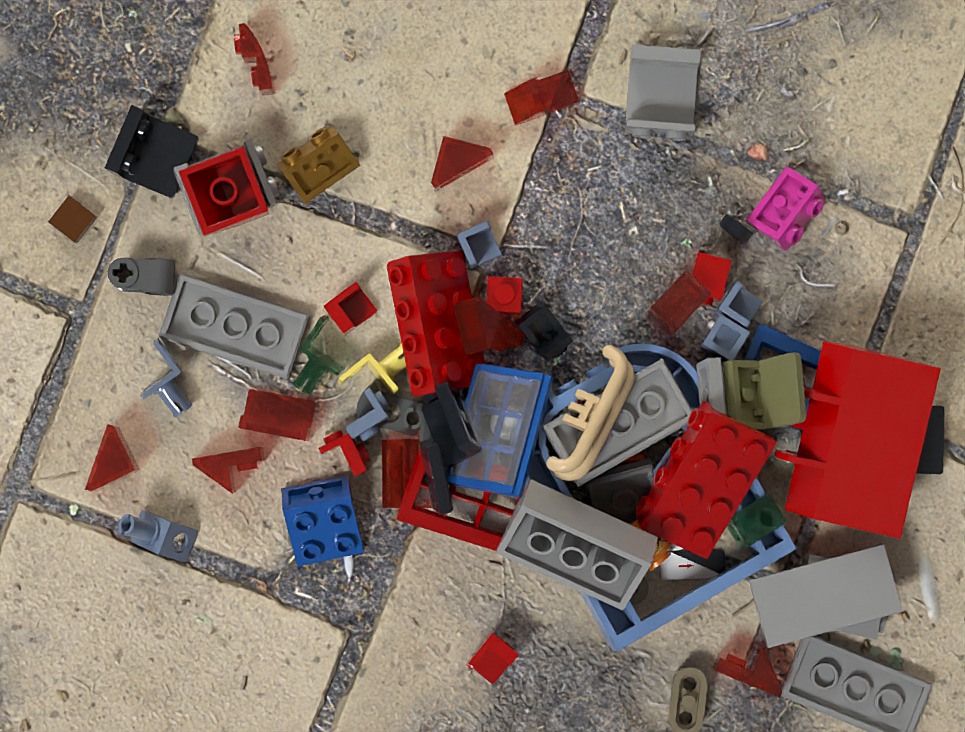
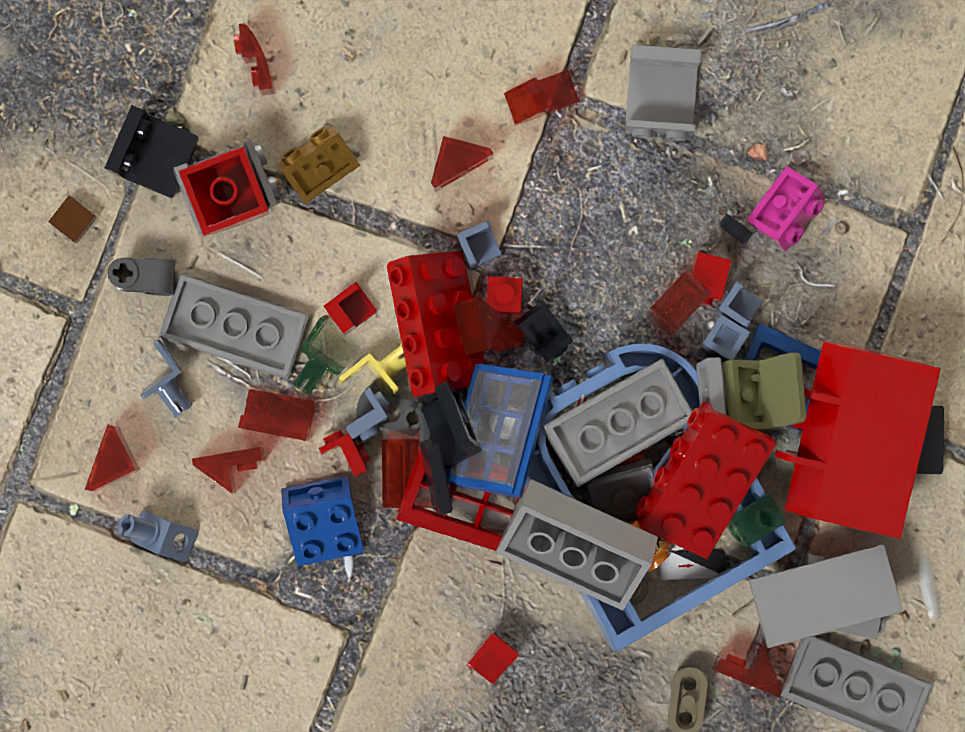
(595, 418): tan piece -> none

